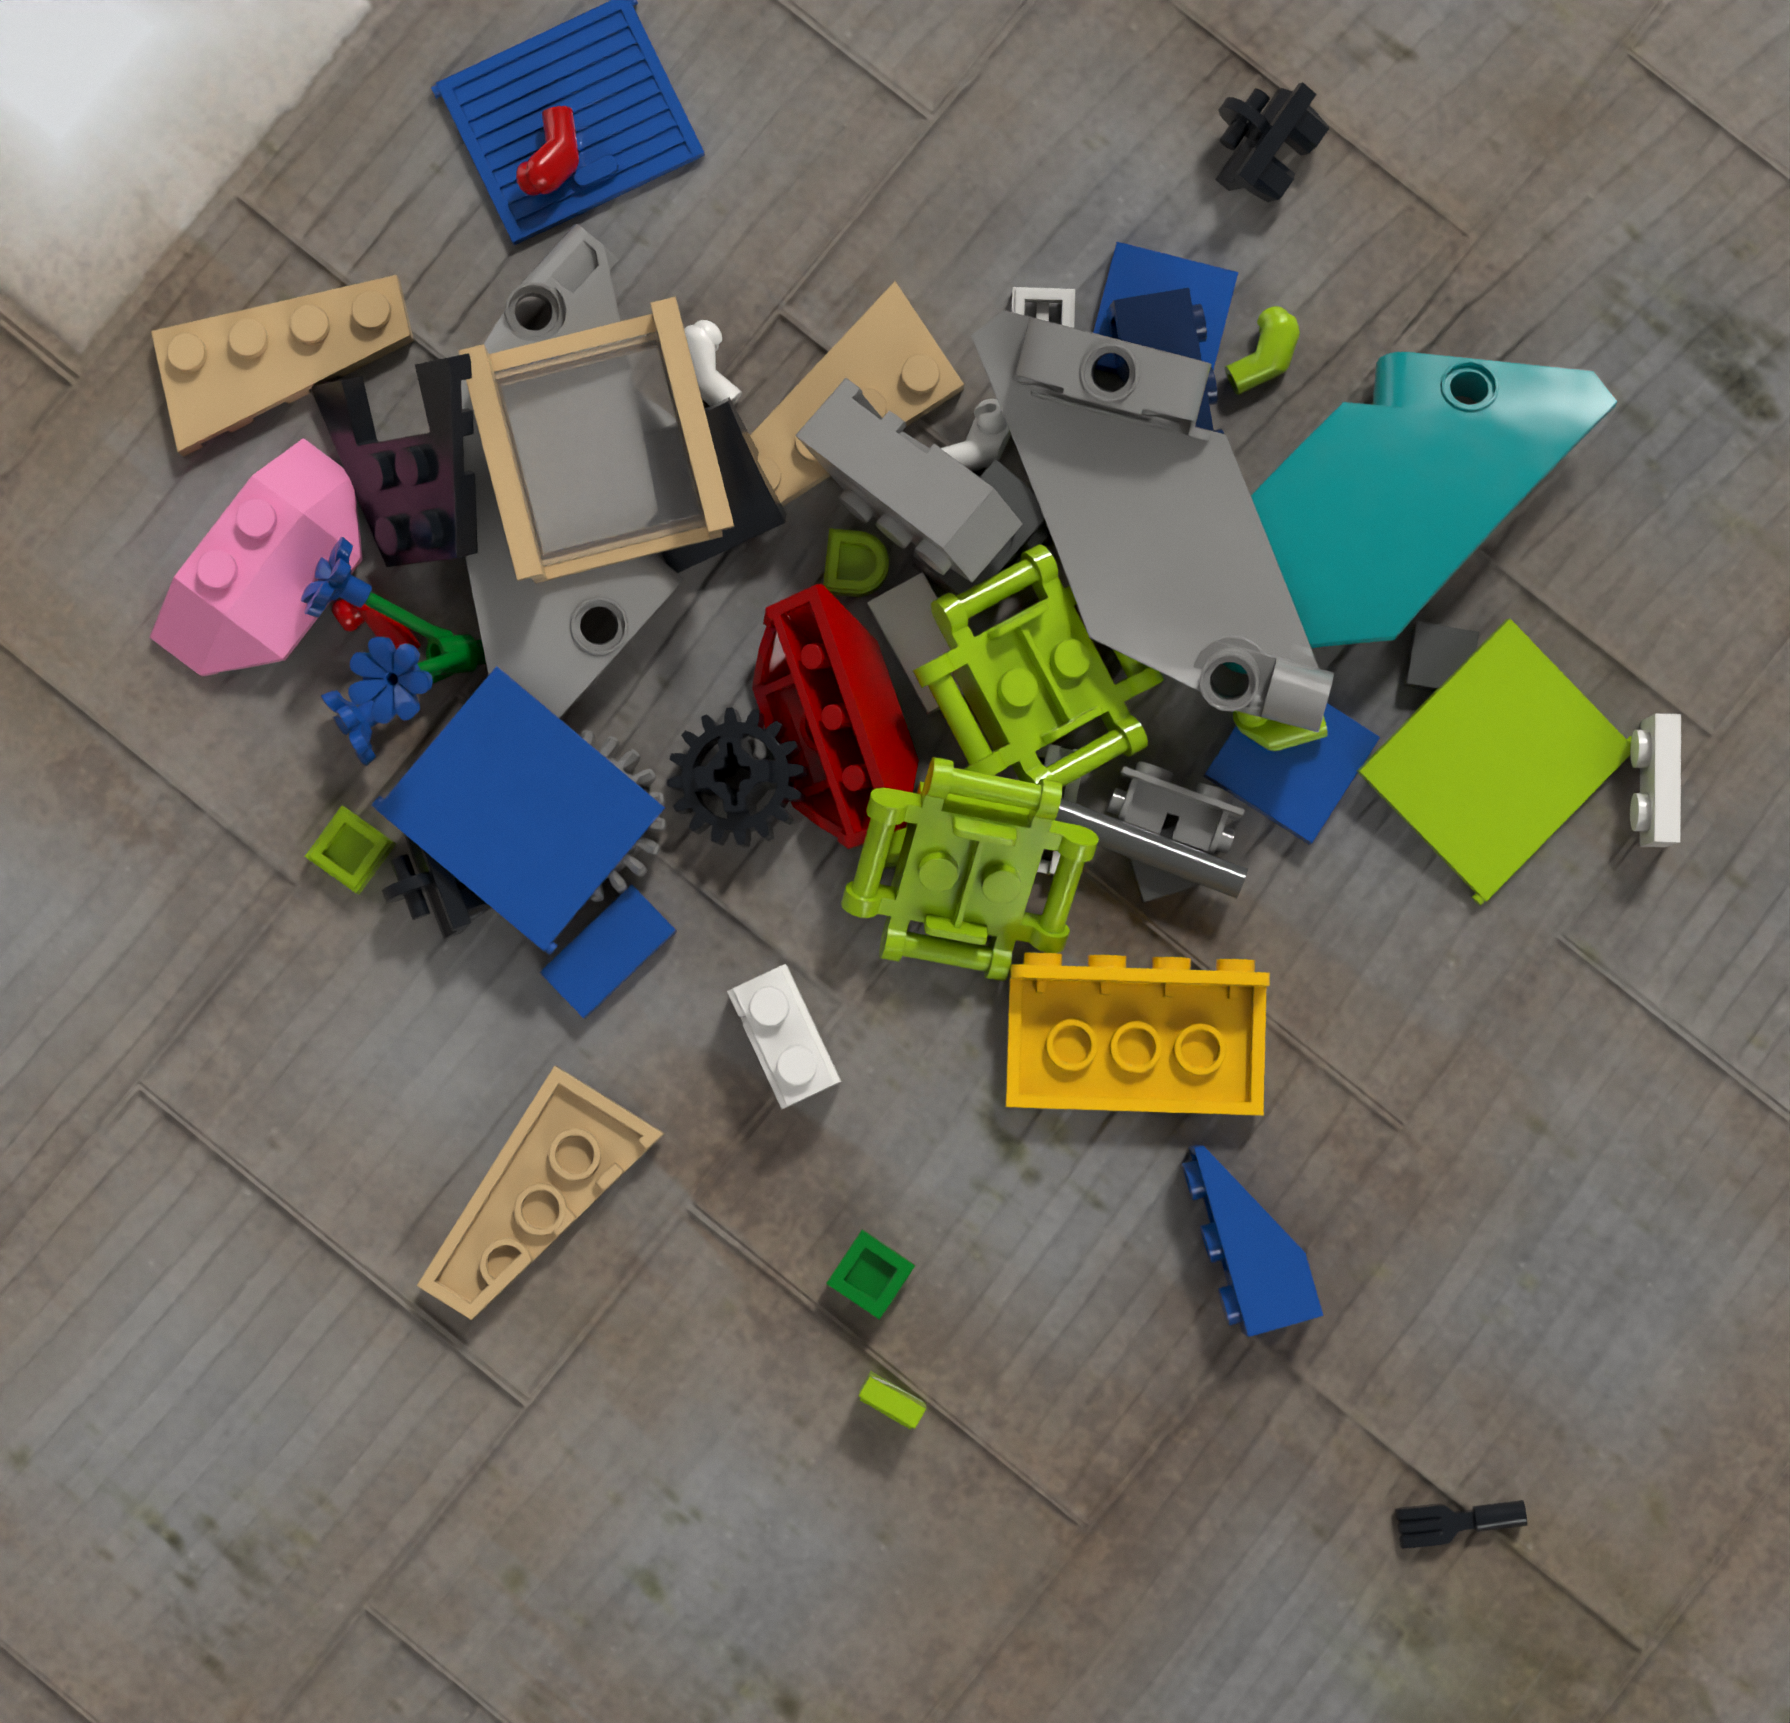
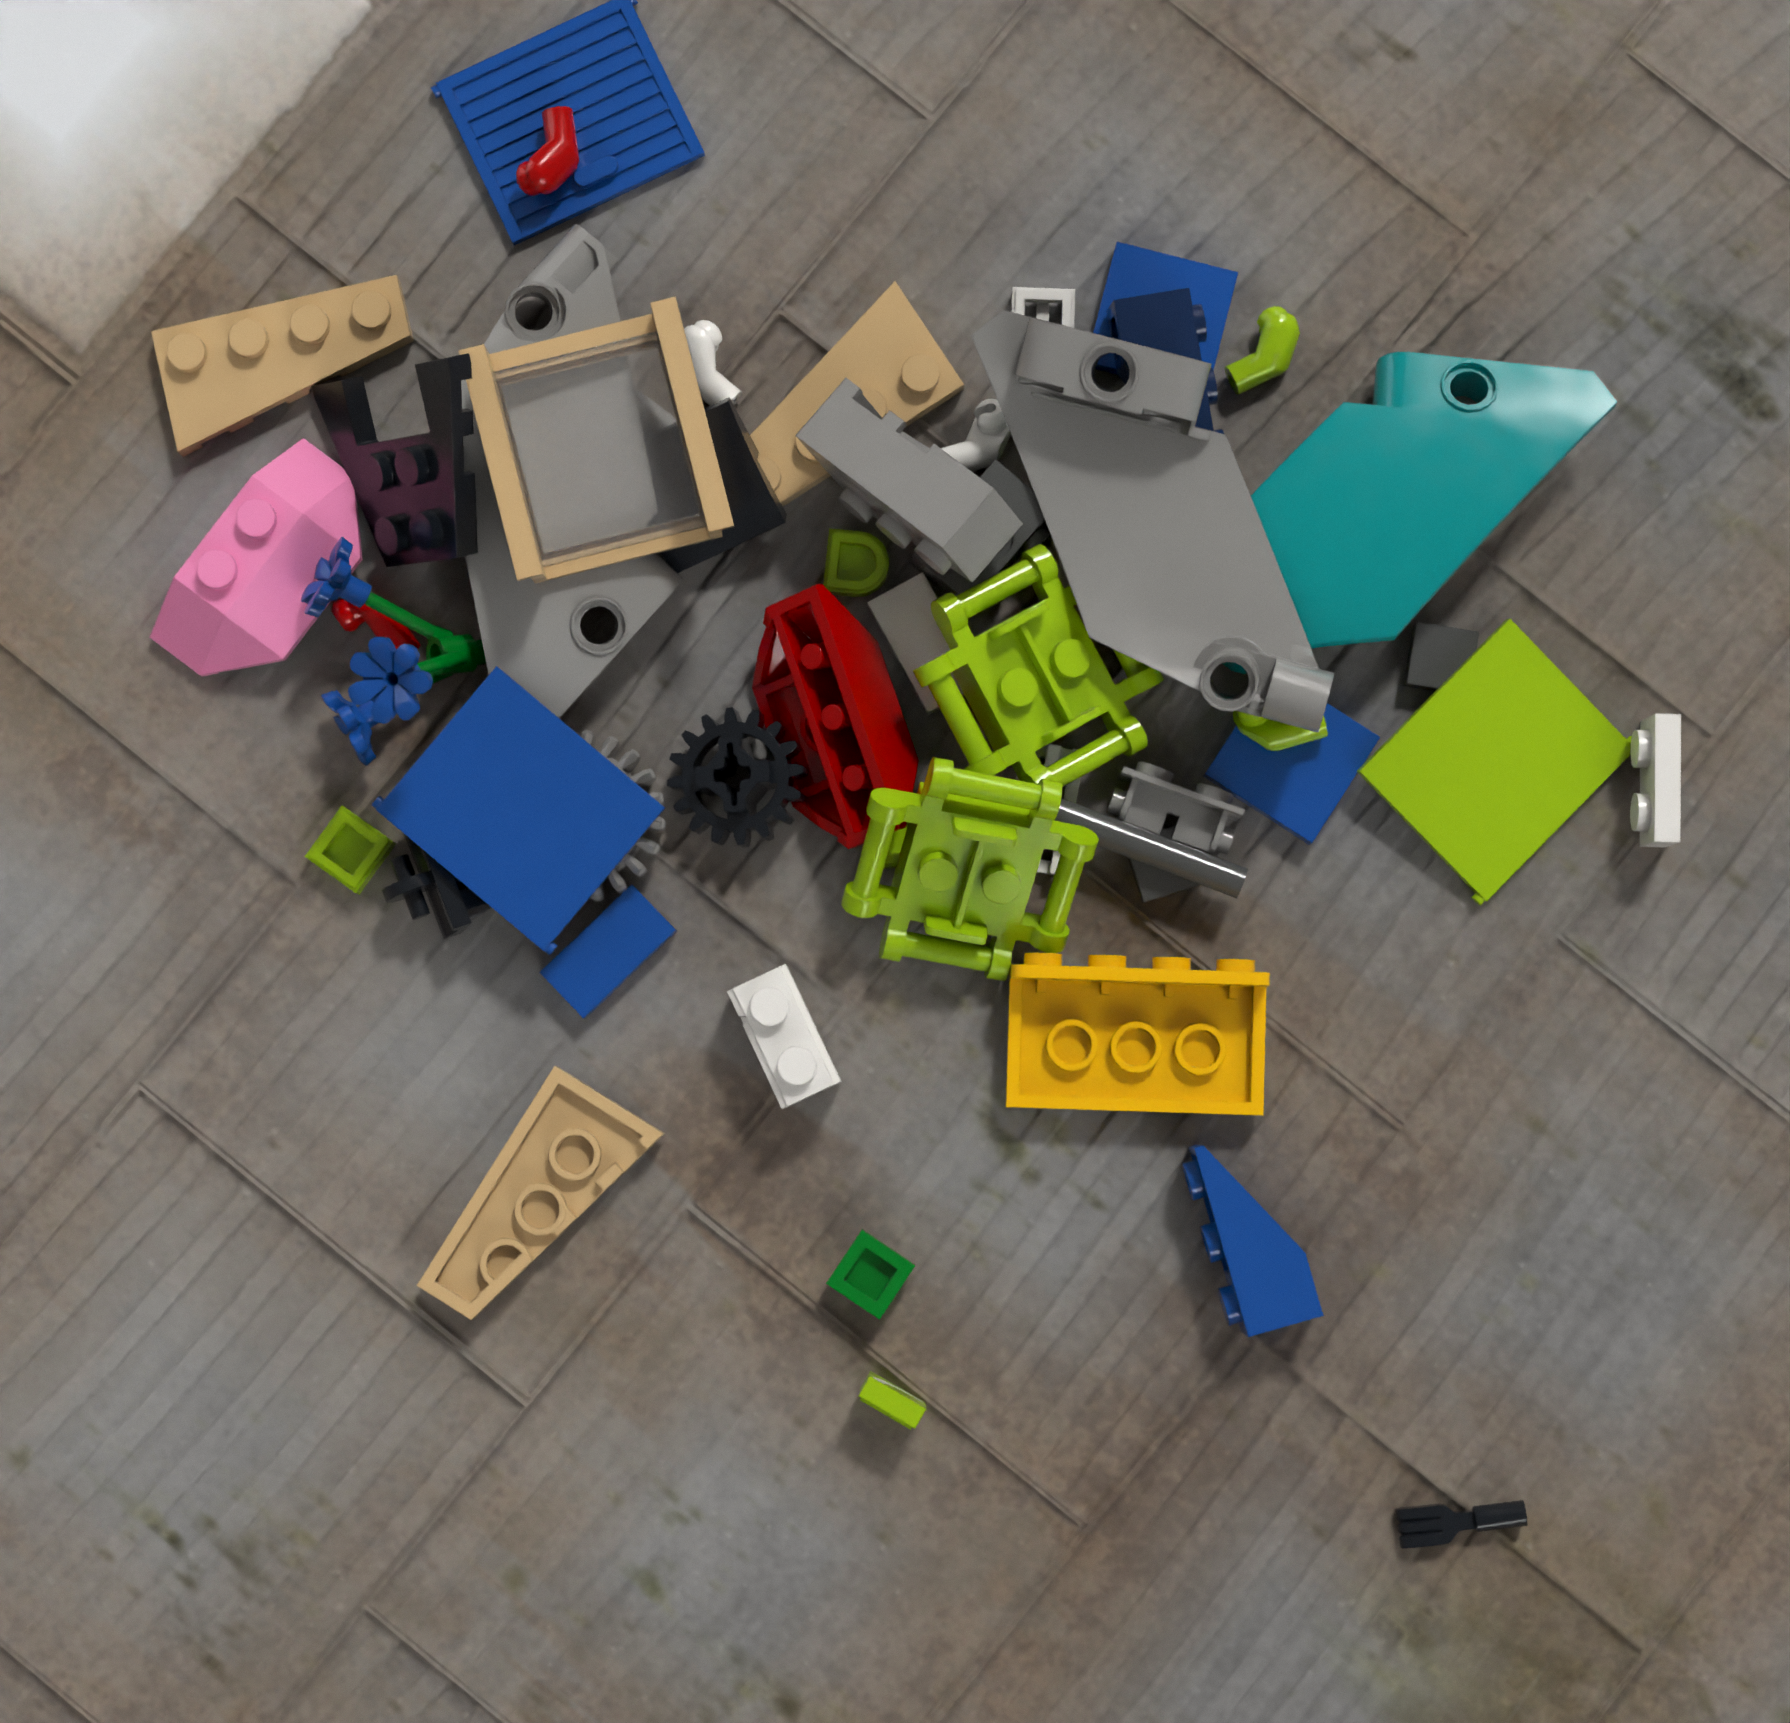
(1284, 119): black hips -> none

